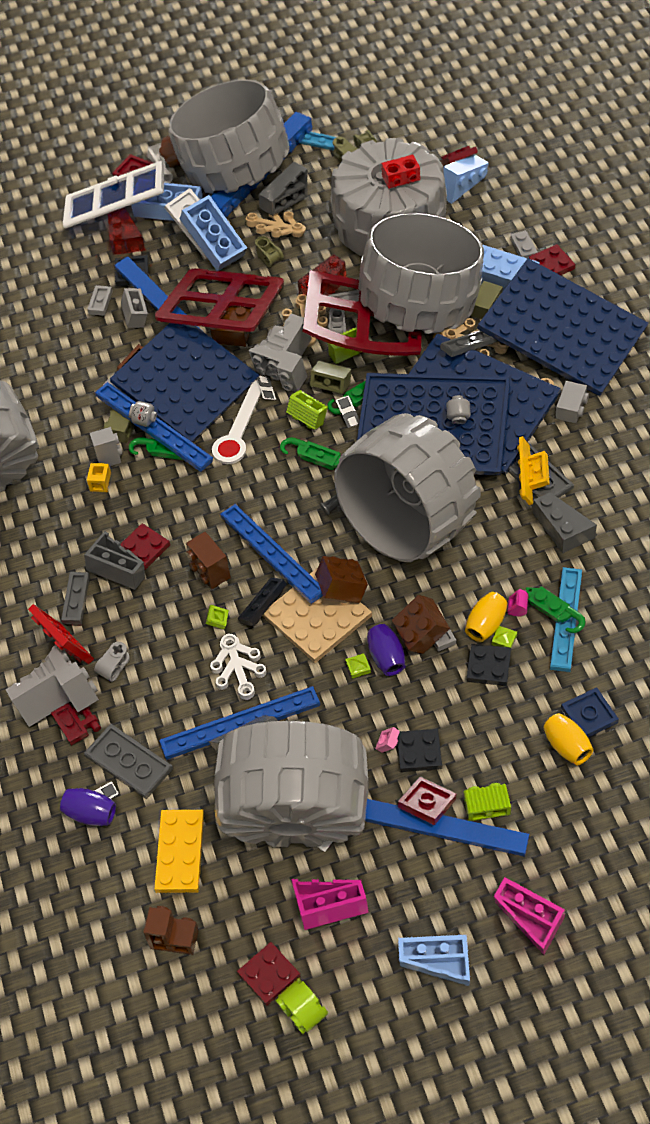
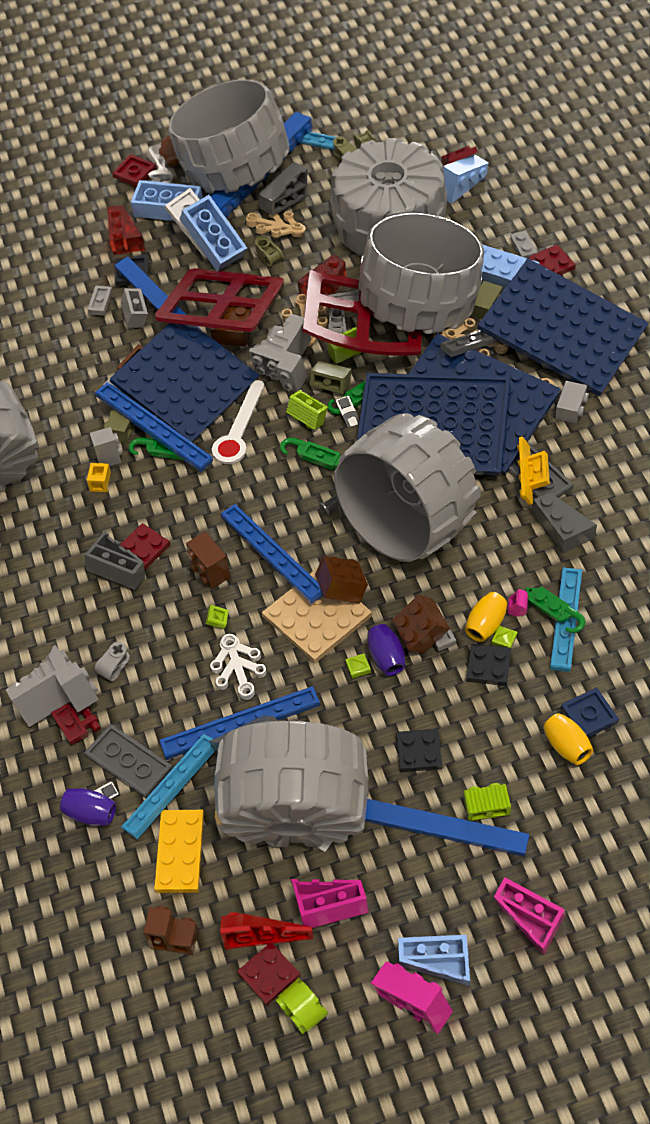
(60, 634): red plate -> none
(75, 598): dark grey plate -> none
(114, 194): white door -> none
(142, 413): light grey head -> none
(169, 787): none -> dark azure tile
(250, 930): none -> red wedge
(262, 601): black plate -> none
(266, 387): sticker -> none
(387, 740): bright pink plate -> none
(400, 171): red brick -> none
(413, 994): none -> dark pink wedge
(427, 800): plate -> none
(458, 410): light grey head -> none

